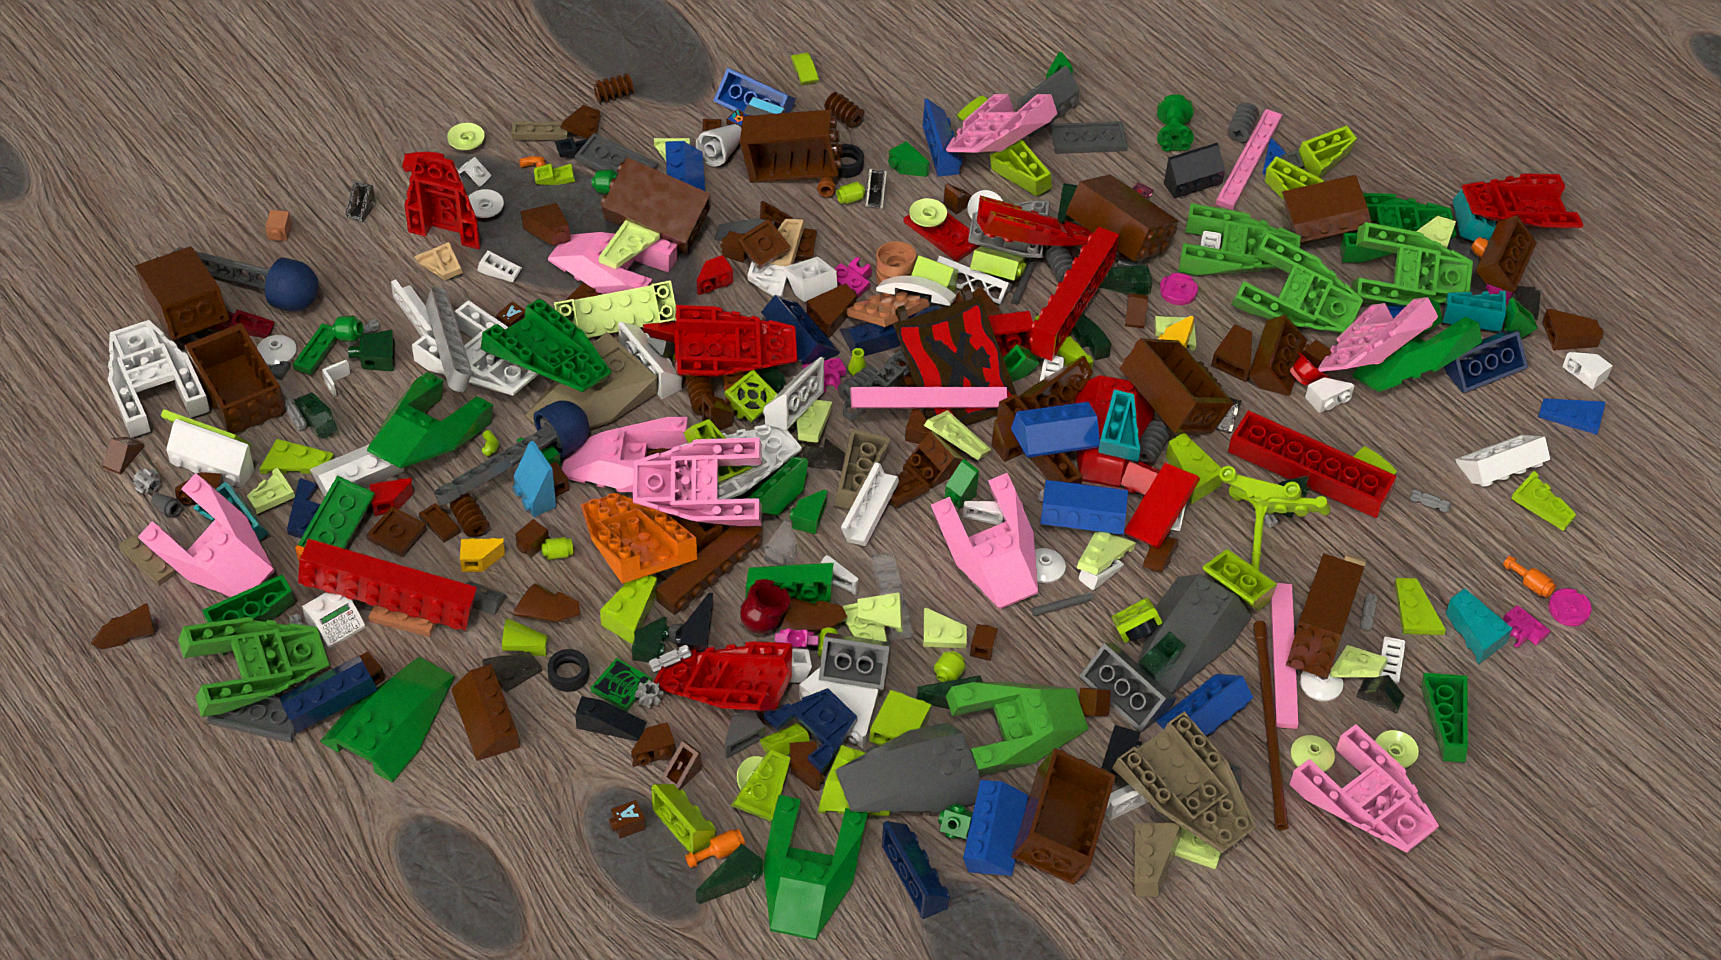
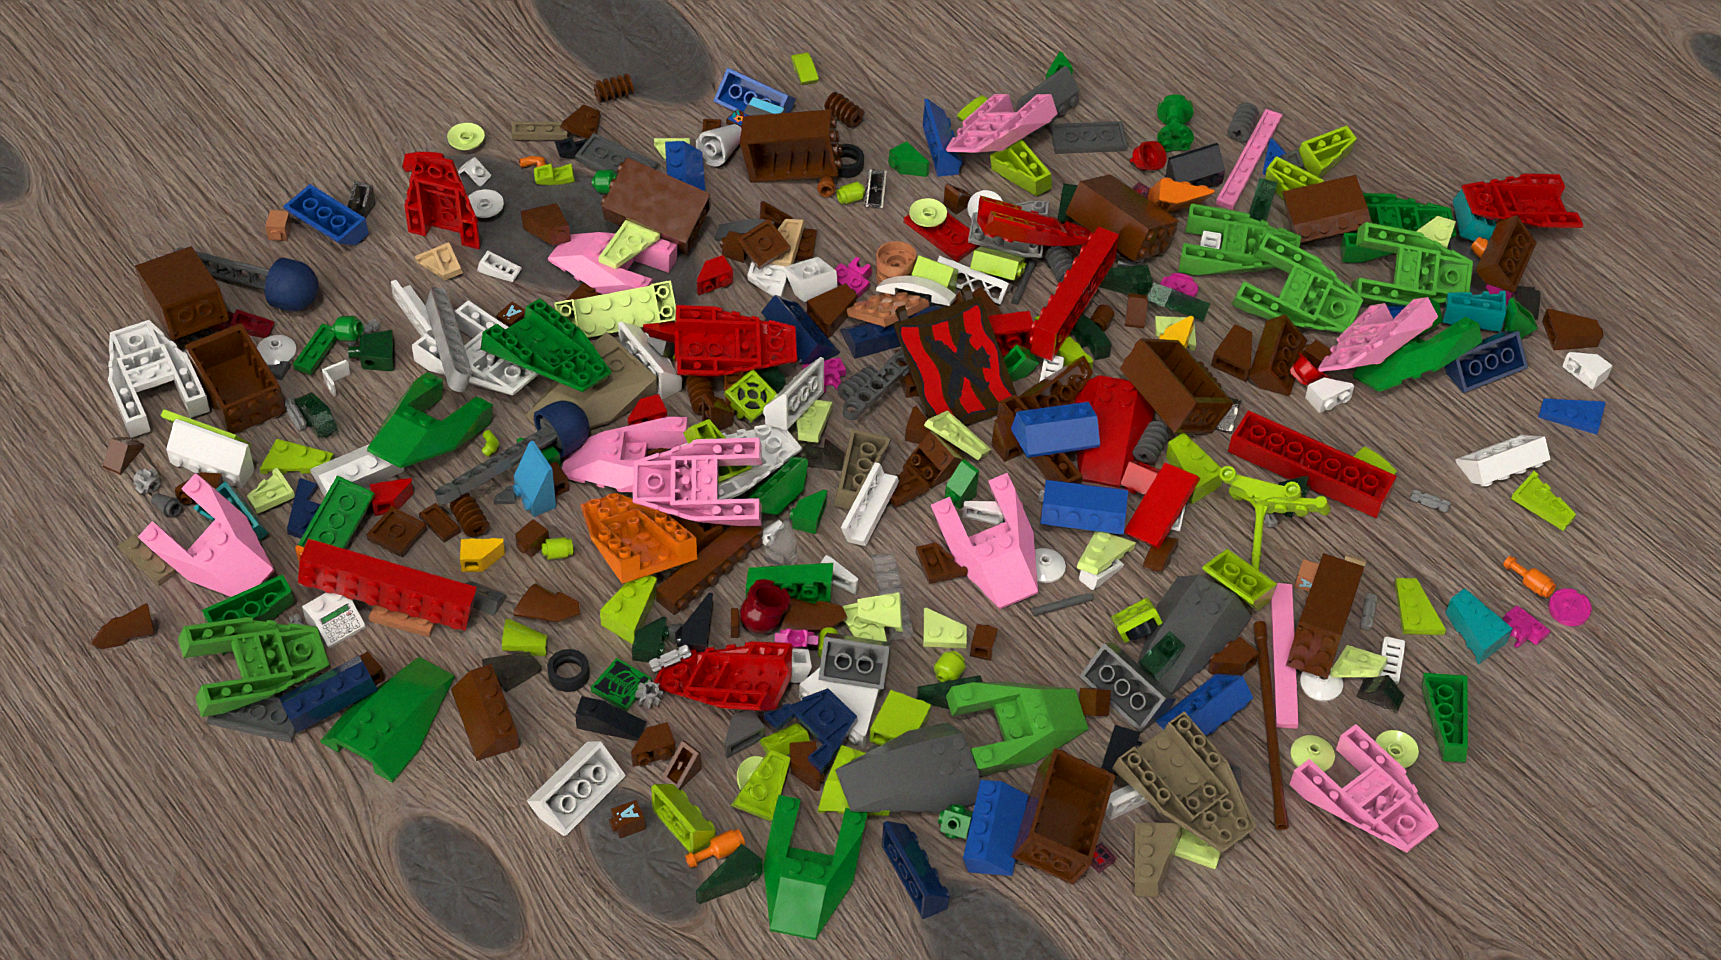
(328, 216): none -> blue slope
(505, 497): none -> dark grey tile
(576, 787): none -> white slope
(647, 409): none -> red slope
(734, 623): none -> reddish brown tile
(770, 531): none -> white arm
(857, 361): lime cone -> none
(927, 397): bright pink tile -> none
(938, 564): none -> reddish brown wing
(1102, 316): none -> reddish brown brick
(1102, 858): none -> clear pink tile
(1120, 428): teal wedge -> none
(1149, 156): none -> red piece
(1177, 195): none -> orange slope
(1178, 301): none -> clear green slope
(1234, 659): none -> reddish brown slope
(1263, 199): none -> clear green slope
(1306, 575): none -> nougat brick

